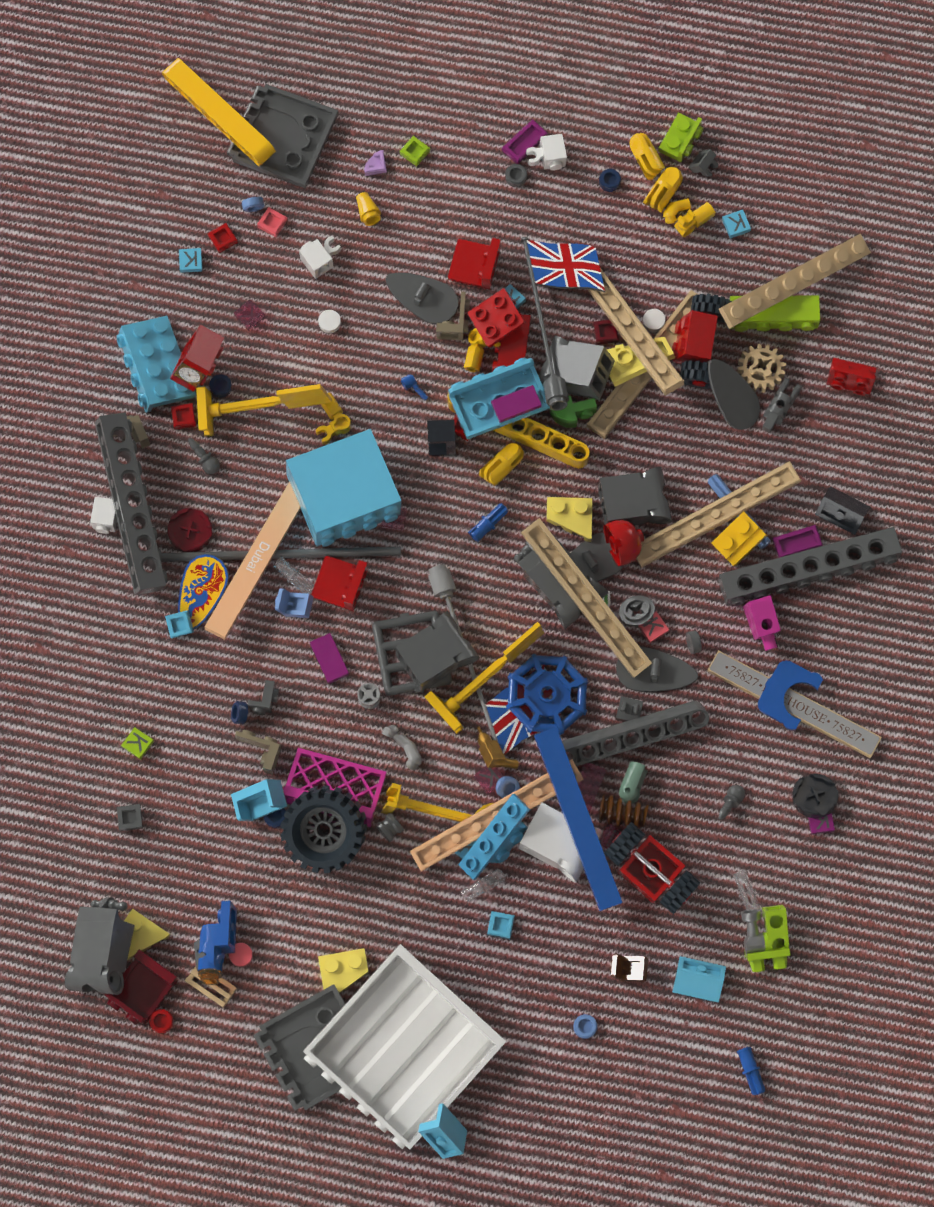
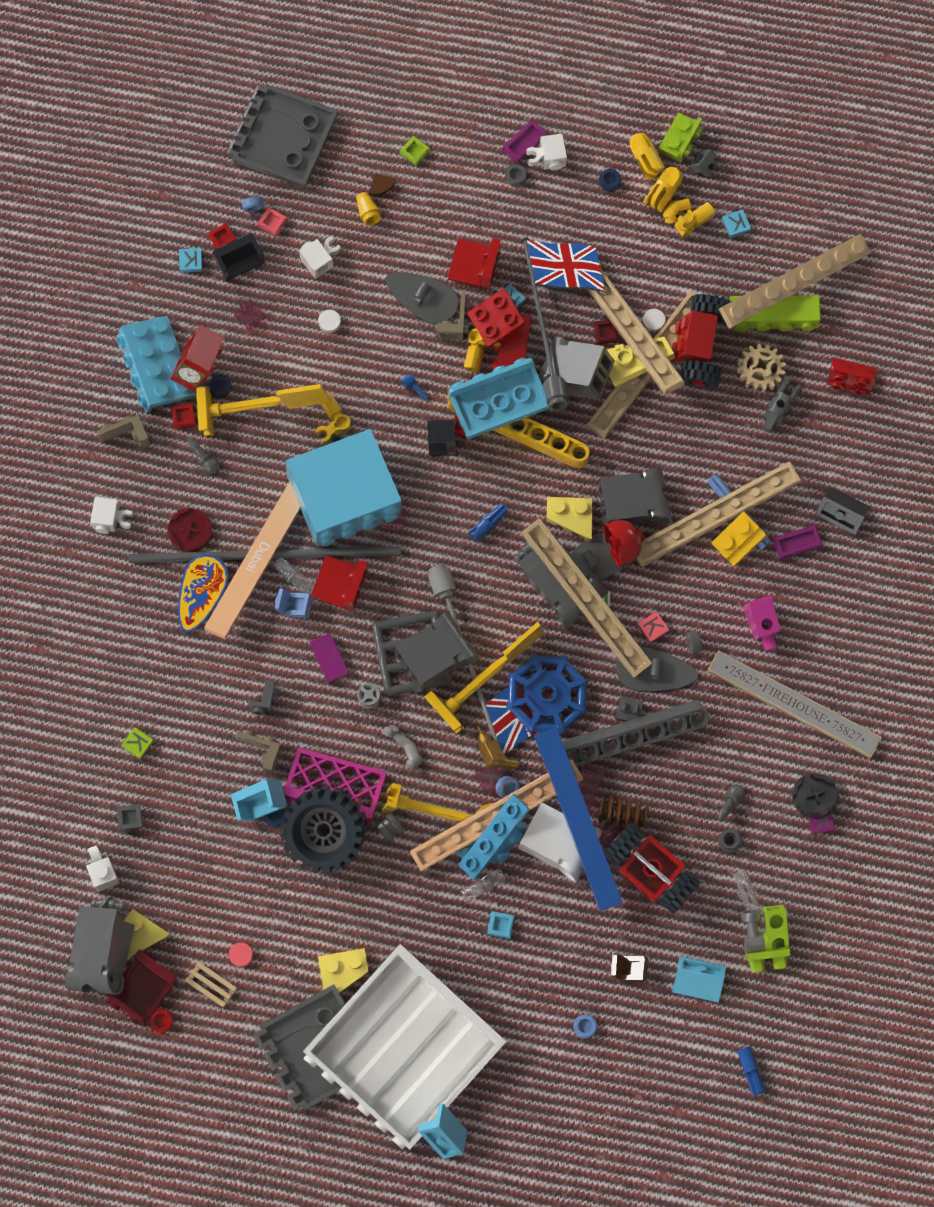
(101, 871): none -> white brick
(142, 581): dark grey brick -> none
(179, 624): medium azure tile -> none
(214, 943): blue plate -> none
(218, 112): yellow beam -> none
(238, 257): none -> black panel
(239, 712): dark blue tile -> none
(376, 164): lavender tile -> none
(381, 185): none -> reddish brown tile
(502, 463): yellow arm -> none
(516, 403): magenta tile -> none
(568, 416): bright green brick -> none
(632, 782): sand green piece -> none
(635, 604): dark grey gear -> none
(729, 833): none -> dark grey plate
(733, 395): dark grey shield -> none
(772, 699): blue piece -> none
(884, 539): dark grey brick -> none

